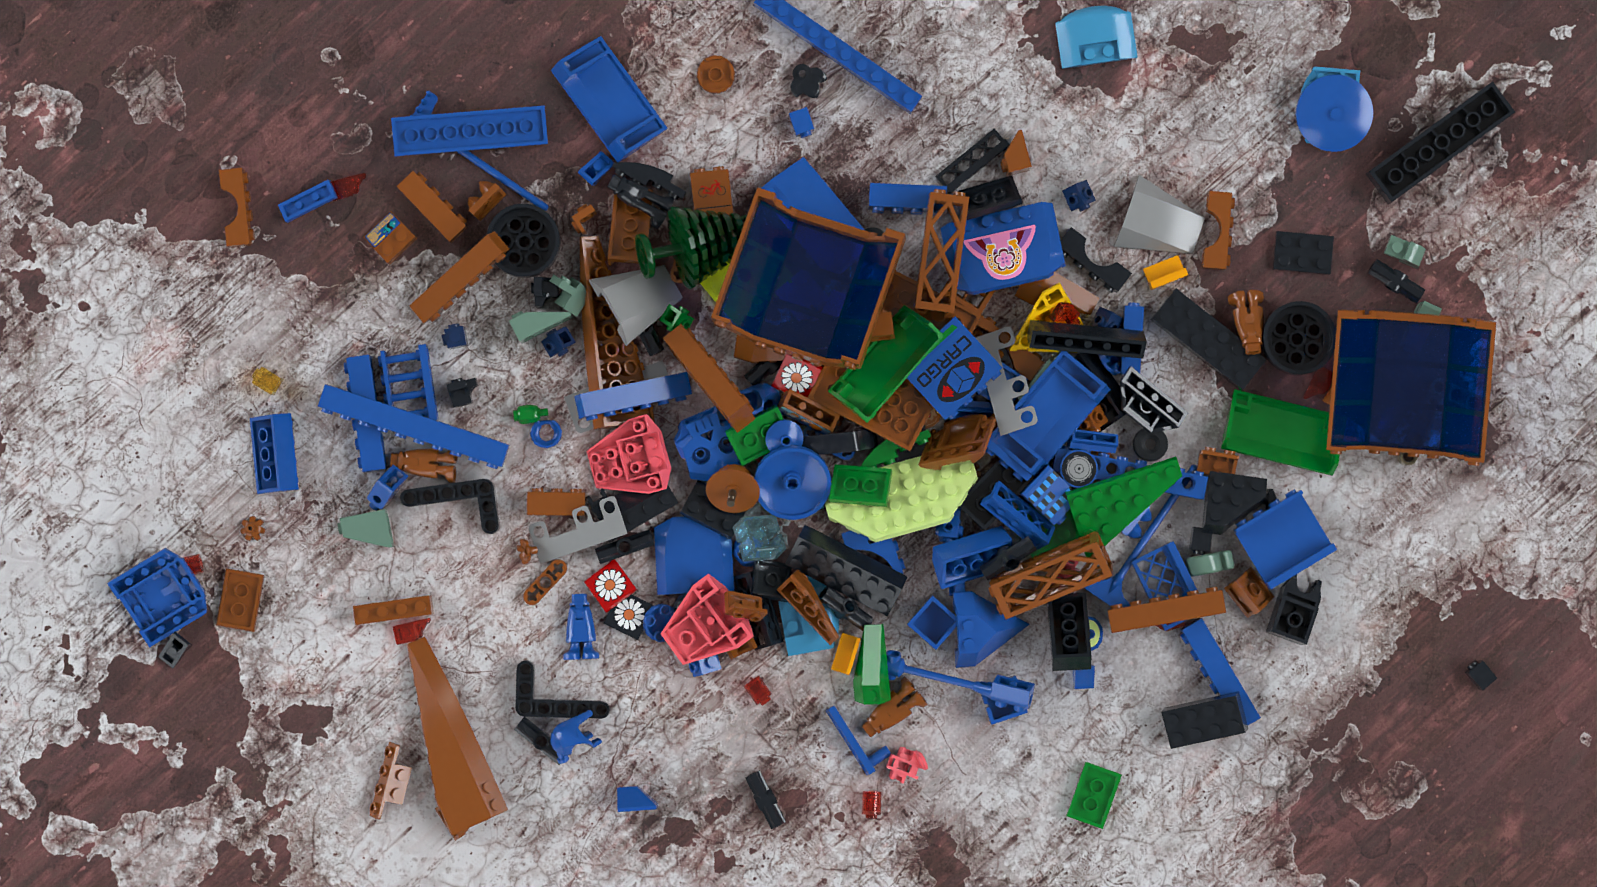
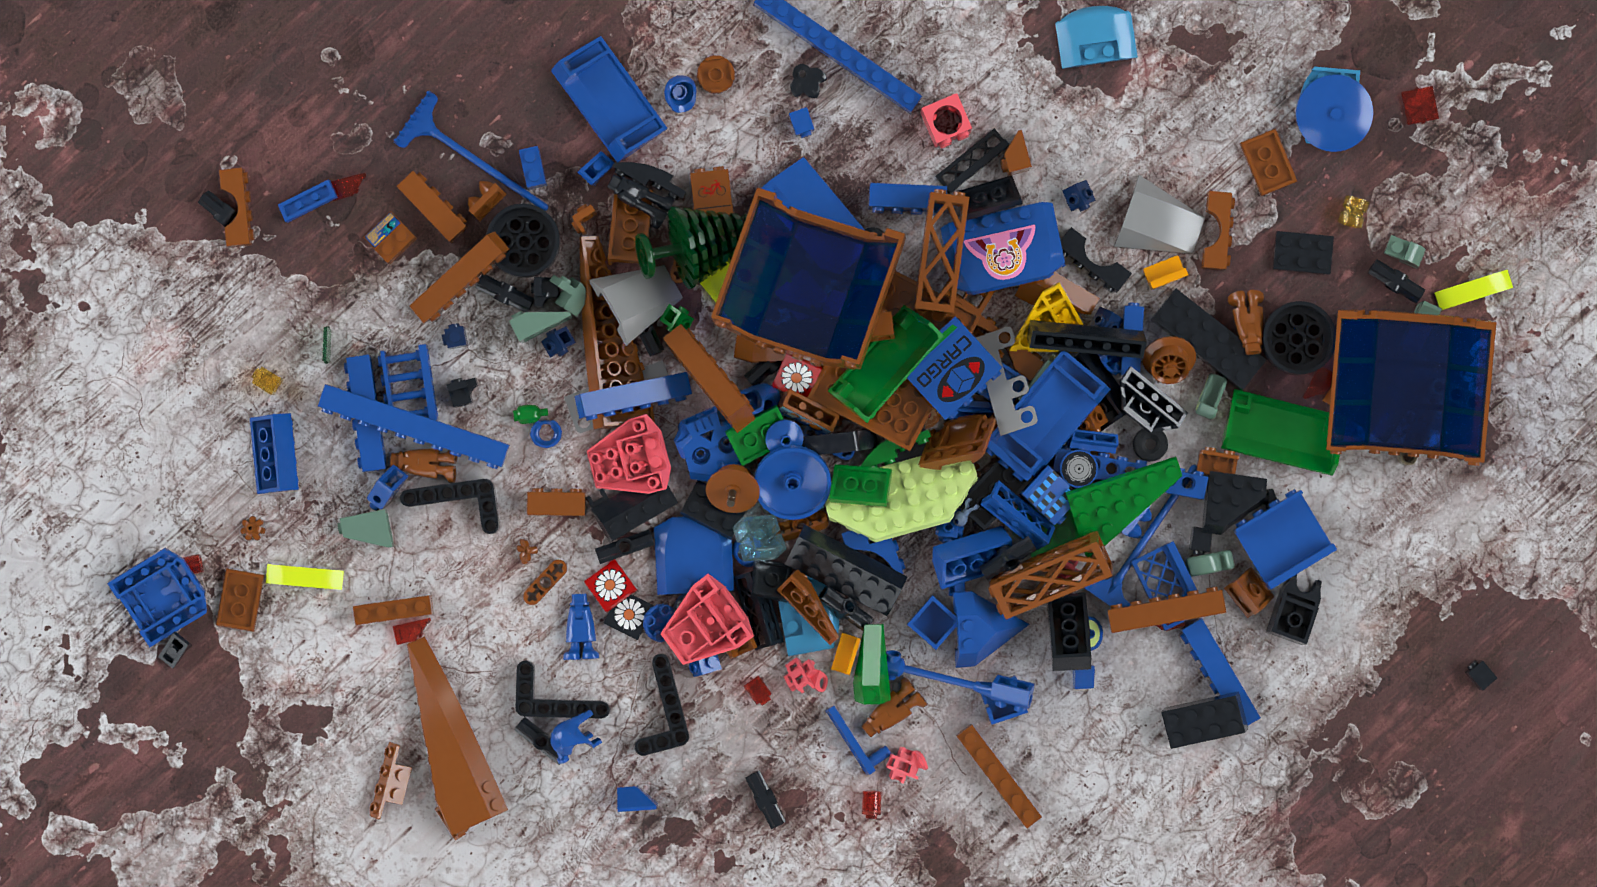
(221, 211): none -> black piece
(304, 577): none -> neon yellow slope
(326, 344): none -> clear green piece
(469, 130): blue plate -> none
(505, 293): none -> black piece
(533, 167): none -> blue brick
(584, 536): light grey piece -> none
(669, 709): none -> black beam
(680, 93): none -> blue hat
(744, 606): dark orange bracket -> none
(786, 525): none -> dark orange beam
(811, 677): none -> coral piece
(953, 105): none -> coral brick
(962, 515): none -> sand blue arm
(999, 776): none -> dark orange brick
(1065, 312): clear red slope -> none
(1094, 795): green plate -> none
(1169, 359): none -> dark orange piece
(1211, 396): none -> sand green animal
(1268, 162): none -> dark orange tile
(1353, 212): none -> clear yellow wheel
(1420, 105): none -> clear red piece
(1440, 143): black brick -> none
(1473, 290): none -> neon yellow slope

